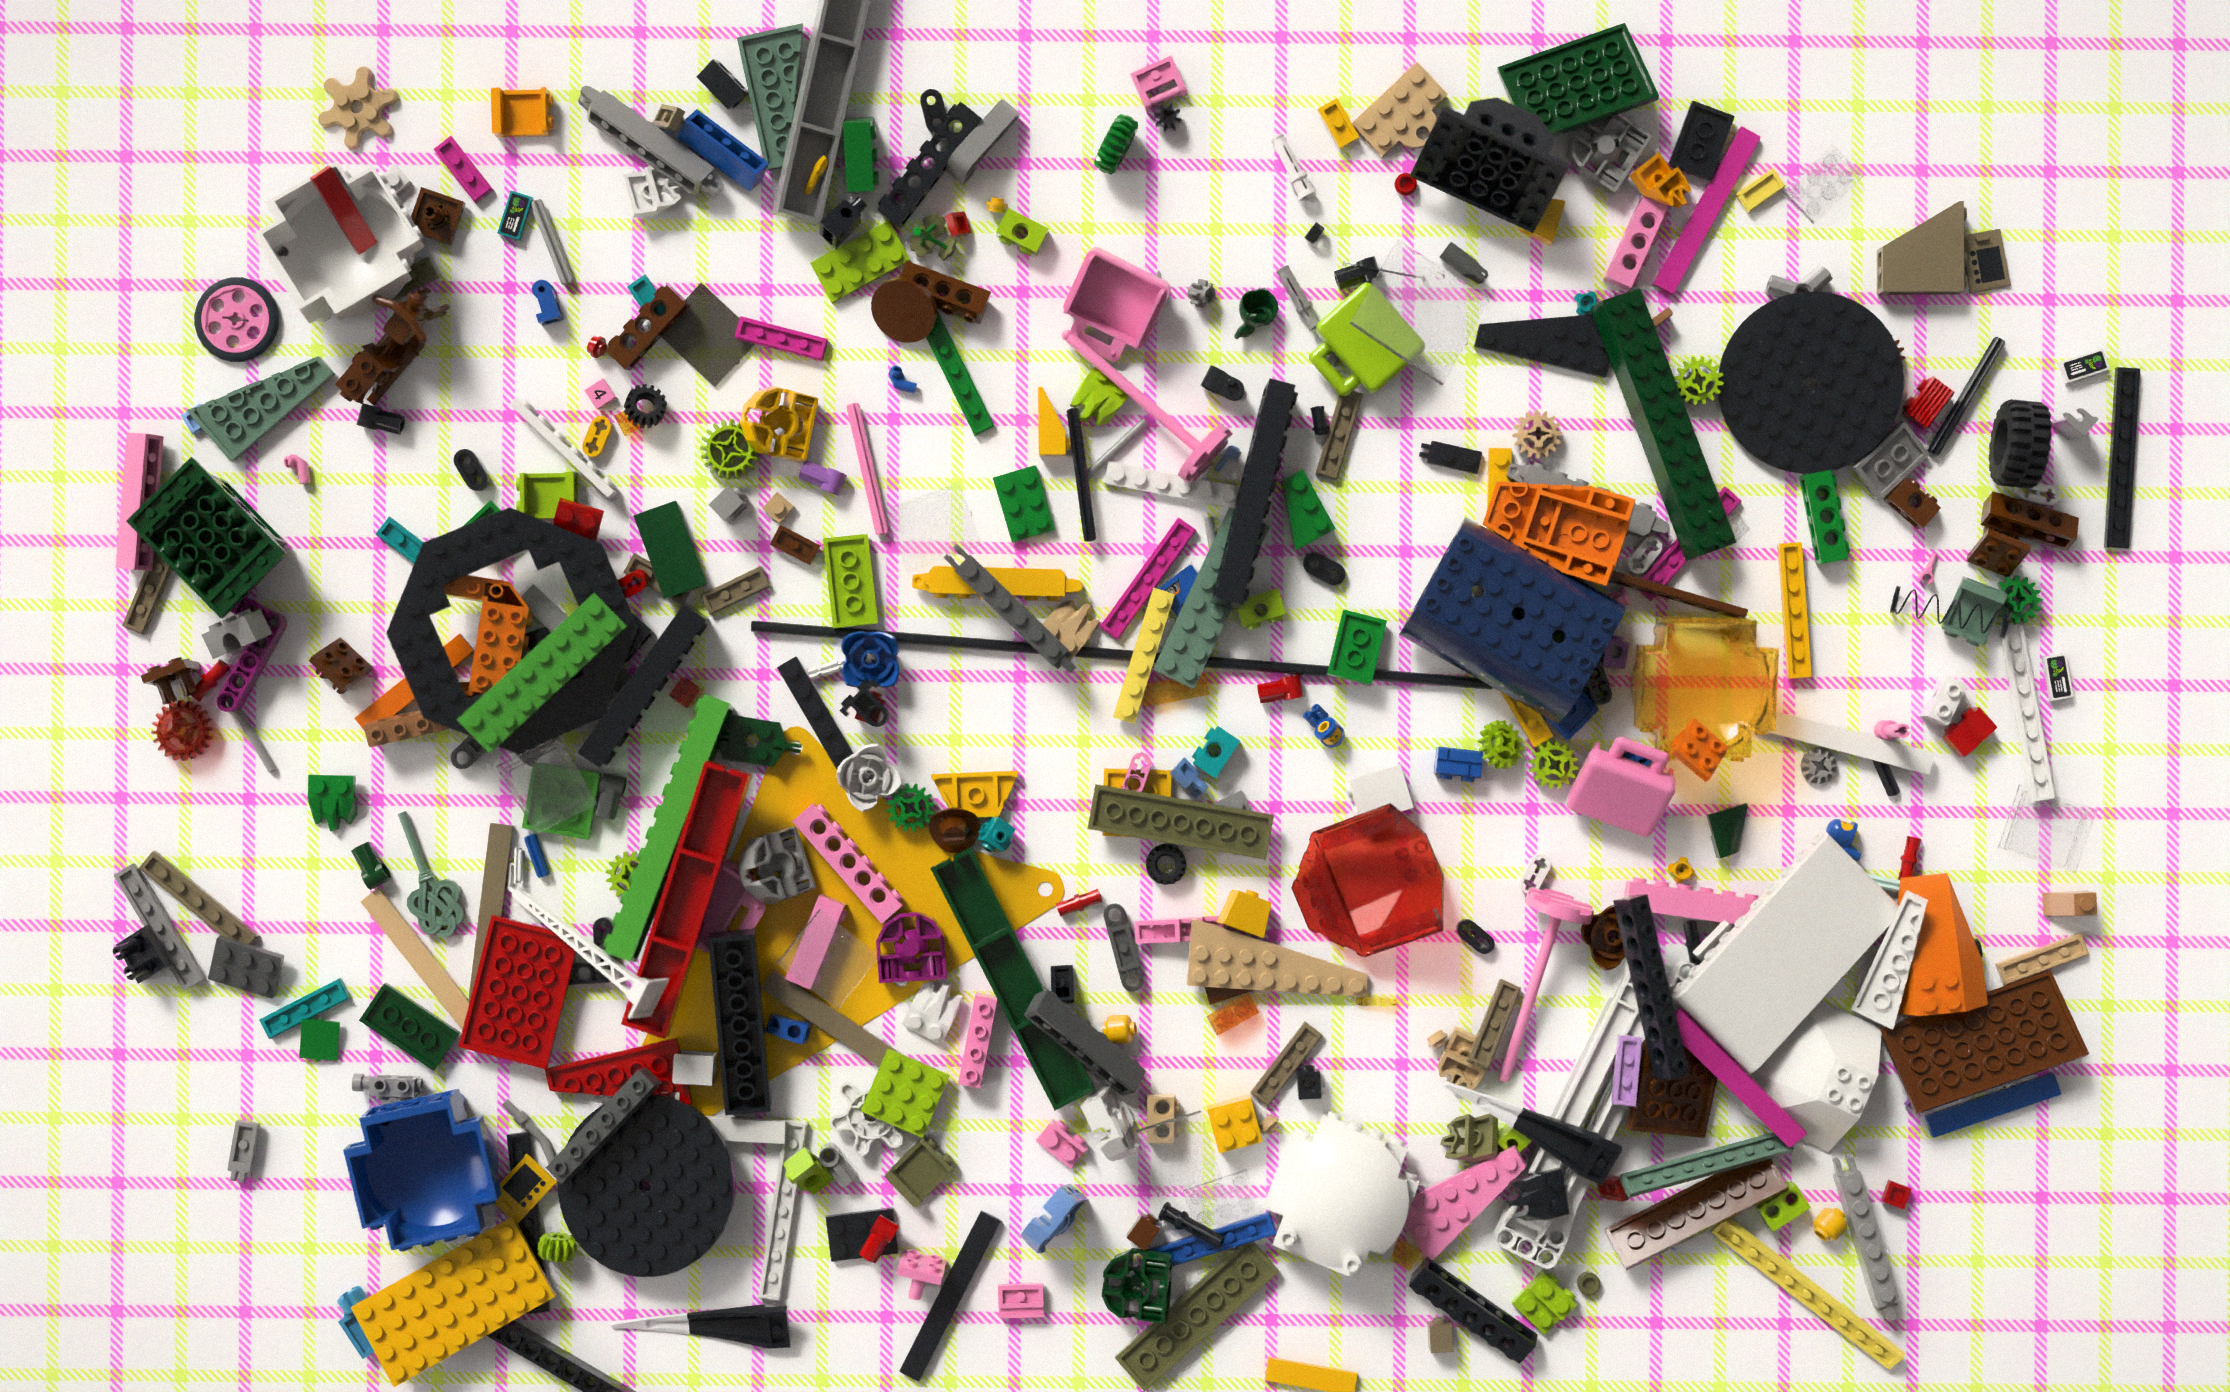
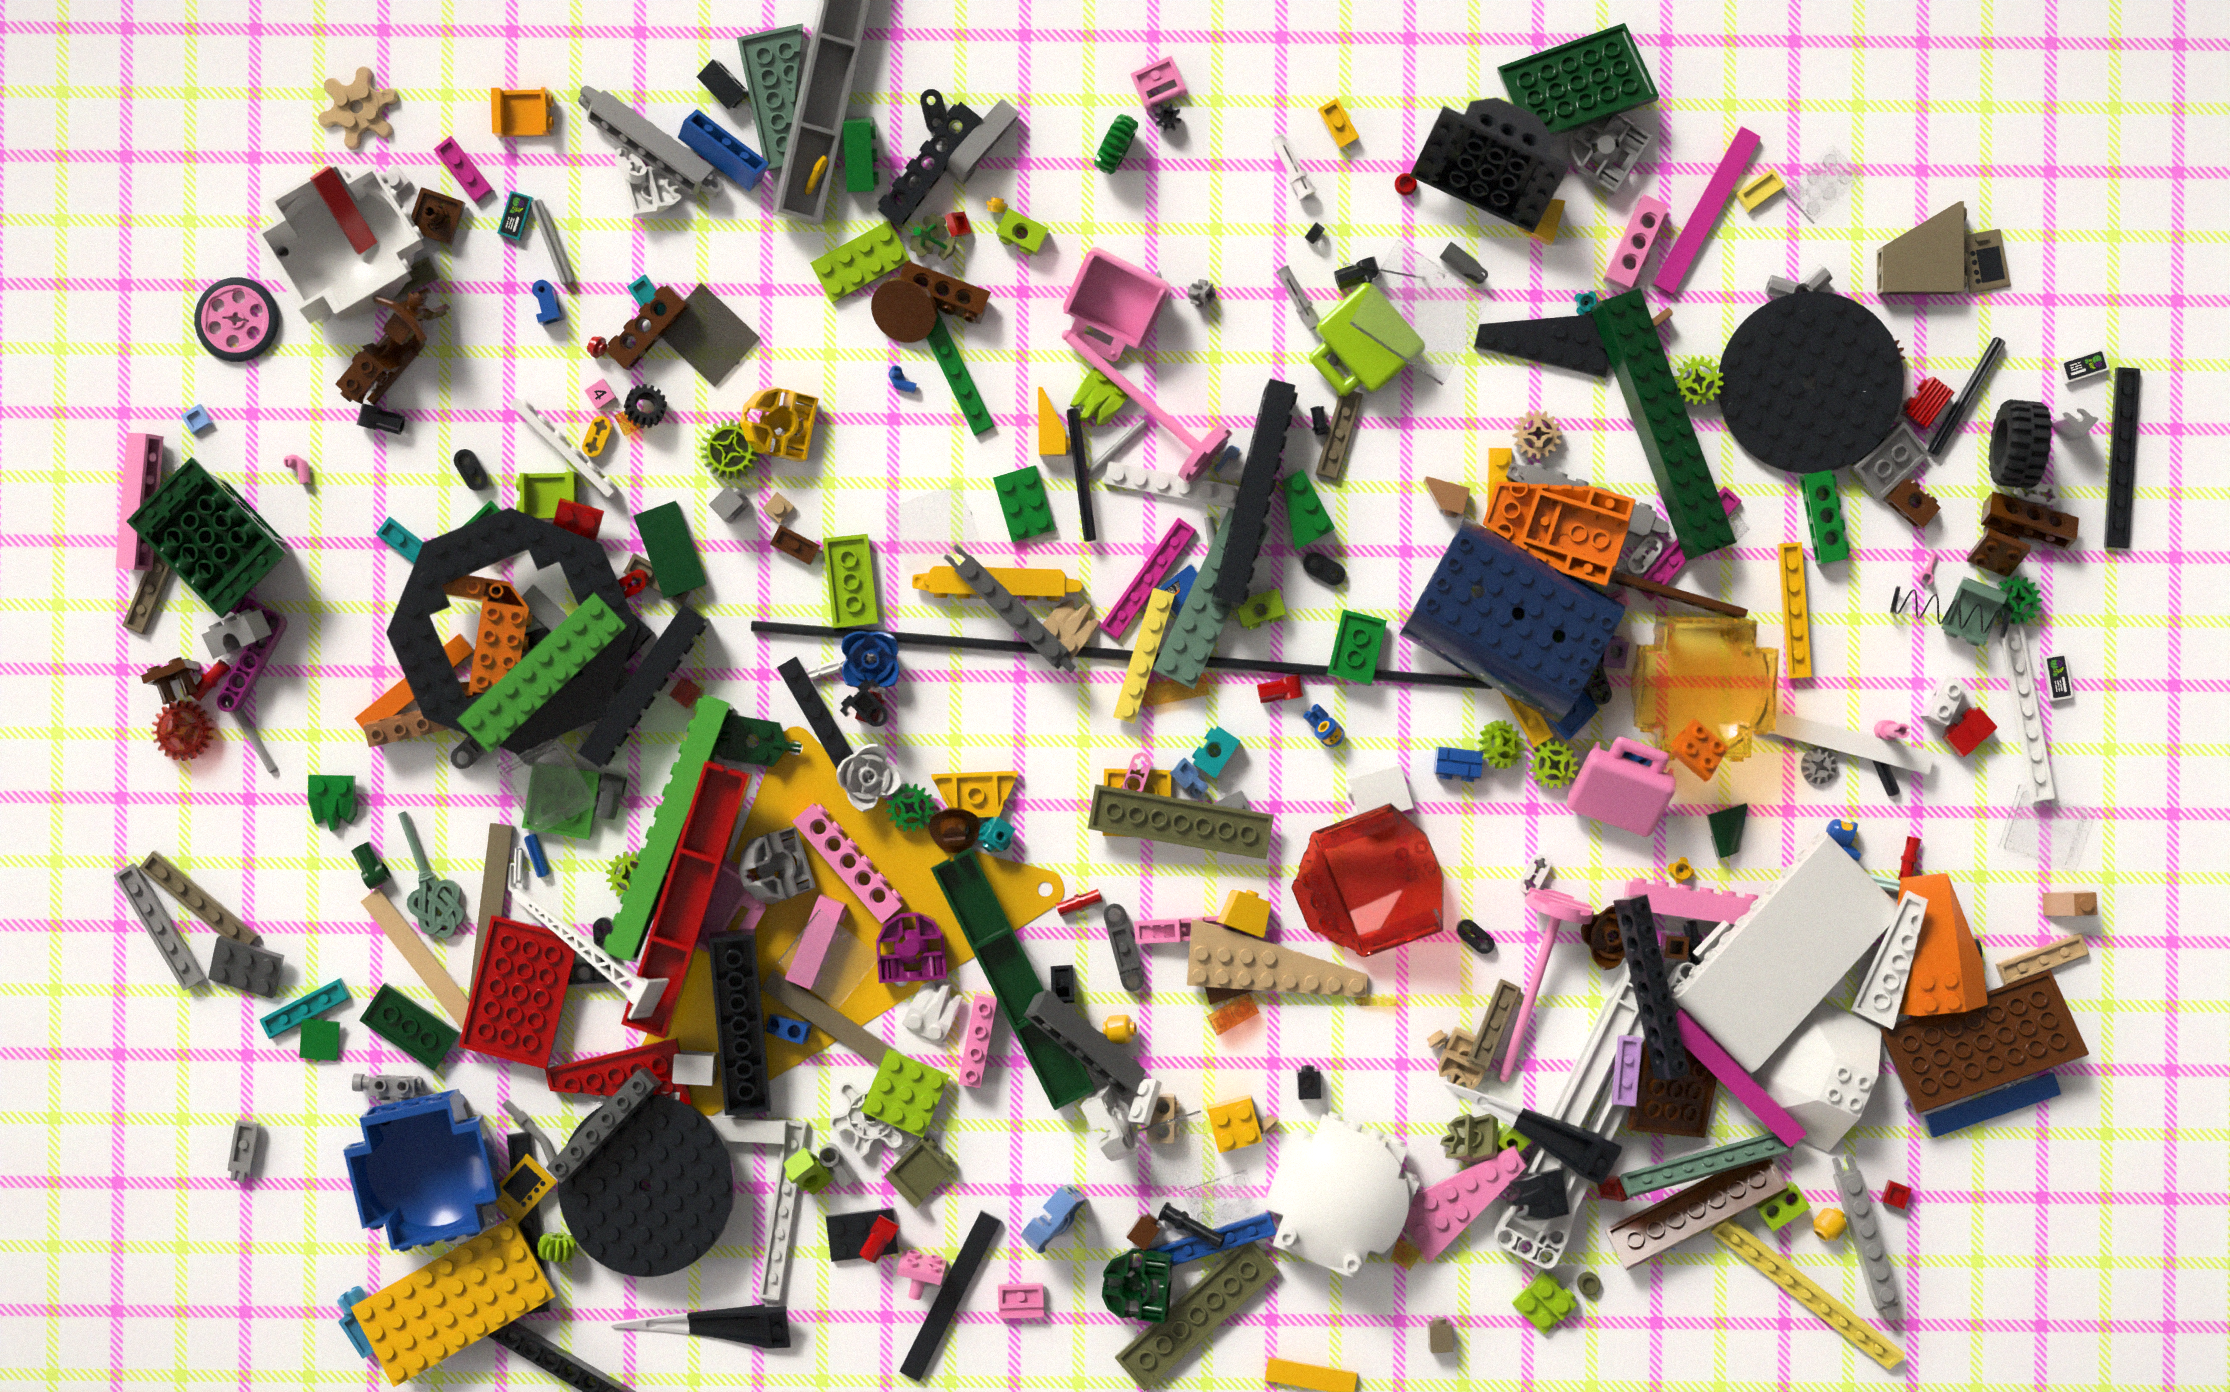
(142, 954): black plate -> none
(252, 411): sand green wing -> none
(340, 665): reddish brown plate -> none
(635, 163): none -> white beam
(669, 117): dark tan plate -> none
(735, 590): dark tan tile -> none
(781, 338): dark pink tile -> none
(827, 479): medium lavender piece -> none
(836, 227): black torso -> none
(867, 469): bright pink axle -> none
(1062, 1143): bright pink bracket -> none
(1144, 1102): none -> white plate
(1166, 850): black tyre -> none
(1219, 382): black piece -> none
(1256, 310): dark green hair -> none
(1286, 1063): dark tan tile -> none
(1401, 112): tan plate -> none
(1447, 496): none -> medium nougat slope
(1452, 457): black hinge -> none
(1468, 1299): black brick -> none
(1661, 183): light orange plate -> none
(1674, 946): none -> reddish brown brick
(1701, 140): black plate -> none

